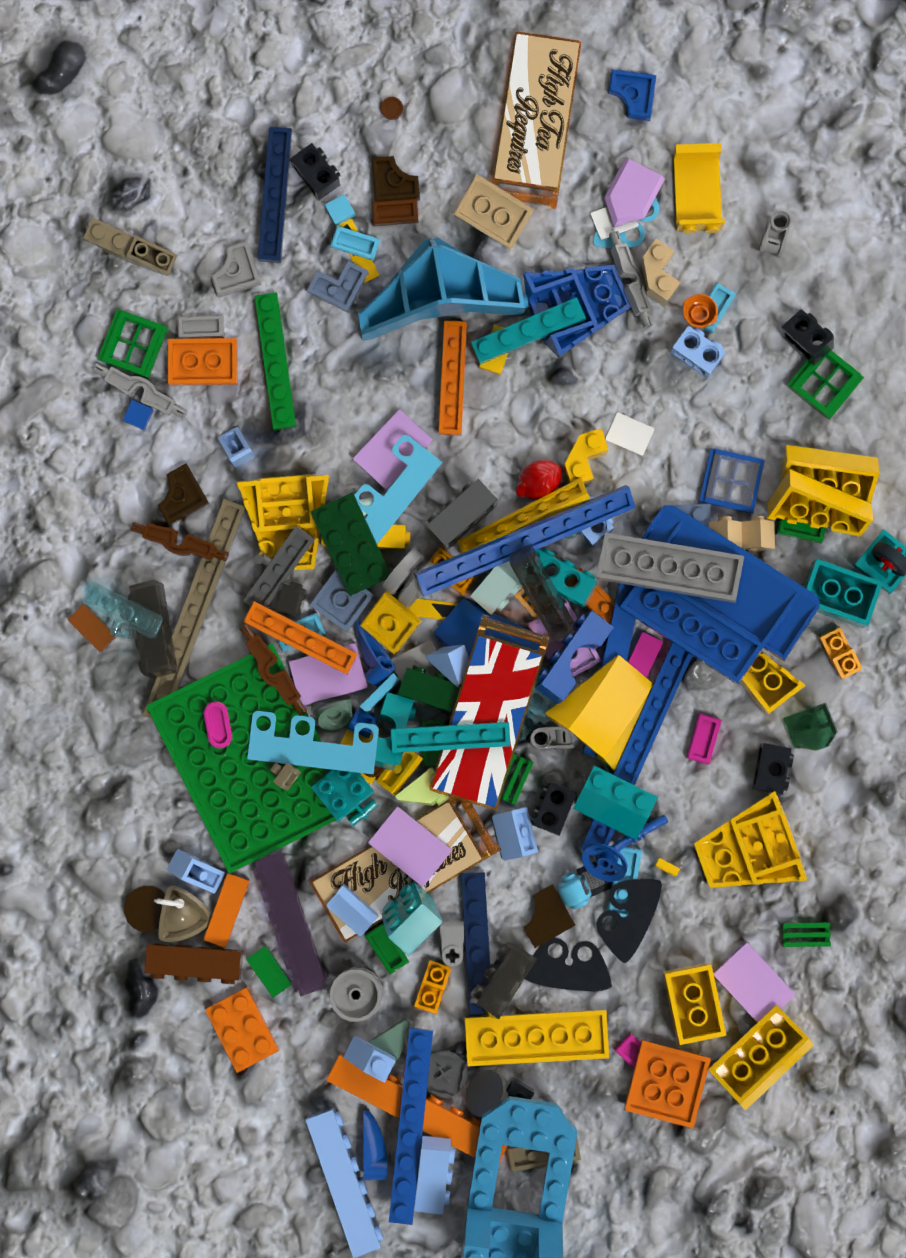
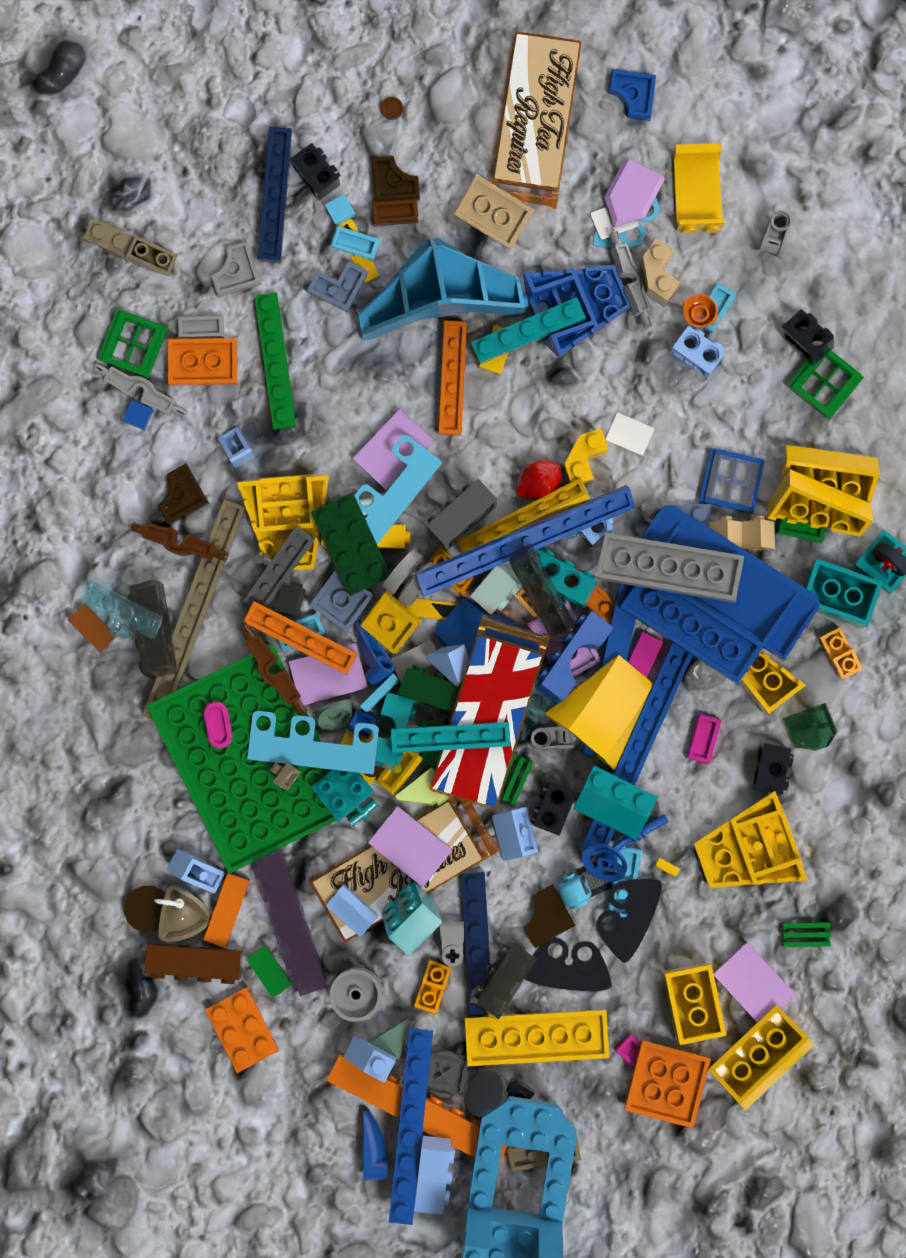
(343, 1181): light blue brick -> none
(387, 951): green tile -> none

